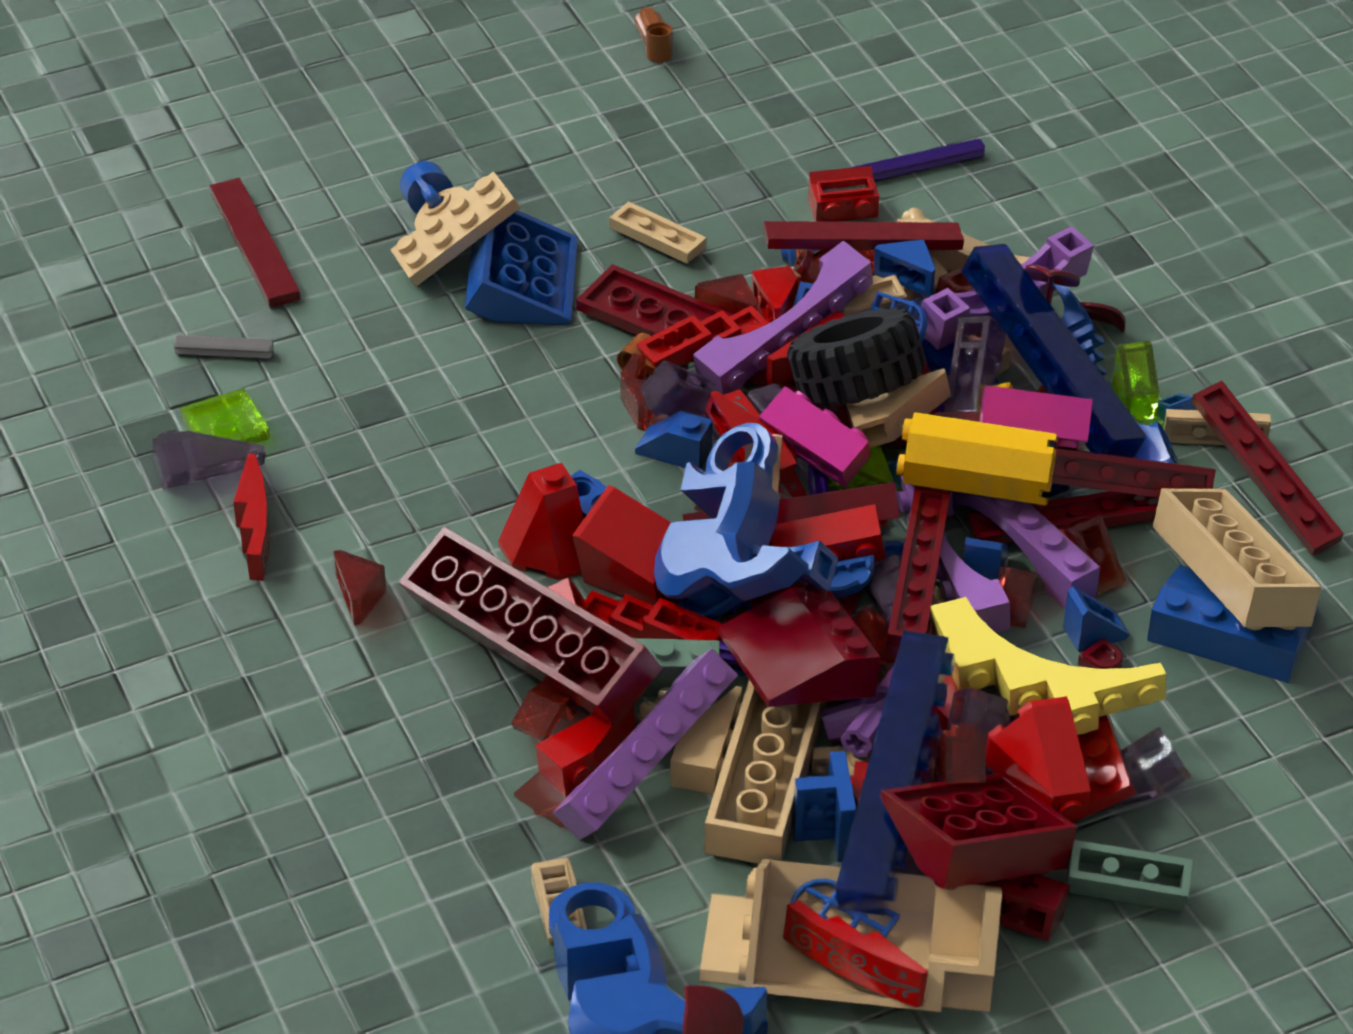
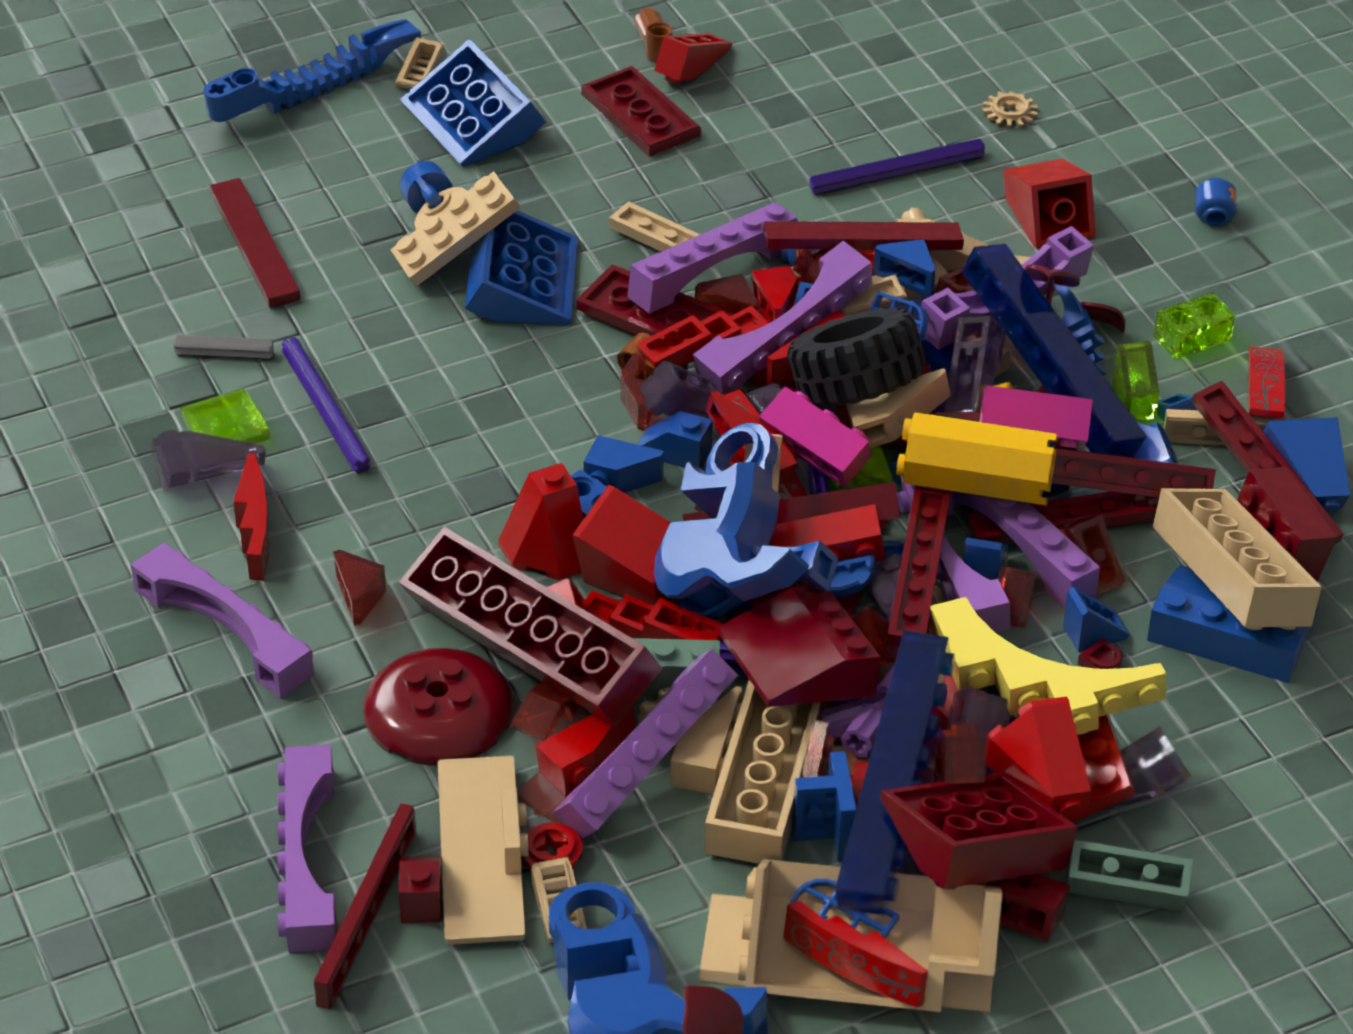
(171, 579): none -> medium lavender arch
(244, 91): none -> blue piece
(309, 911): none -> medium lavender arch
(326, 405): none -> dark purple axle
(364, 907): none -> dark red tile
(420, 889): none -> dark red slope
(421, 48): none -> tan slope
(438, 705): none -> dark red brick
(472, 106): none -> blue slope
(481, 850): none -> tan bracket
(559, 836): none -> red gear
(624, 464): none -> blue slope
(640, 111): none -> dark red tile
(663, 275): none -> medium lavender arch
(689, 55): none -> red slope
(818, 748): none -> clear red plate
(843, 194): red window -> none
(996, 109): none -> tan gear
(1050, 199): none -> red slope
(1193, 325): none -> clear neon green brick
(1215, 201): none -> blue head
(1266, 382): none -> red slope
(1288, 516): none -> dark red brick
(1315, 455): none -> blue slope

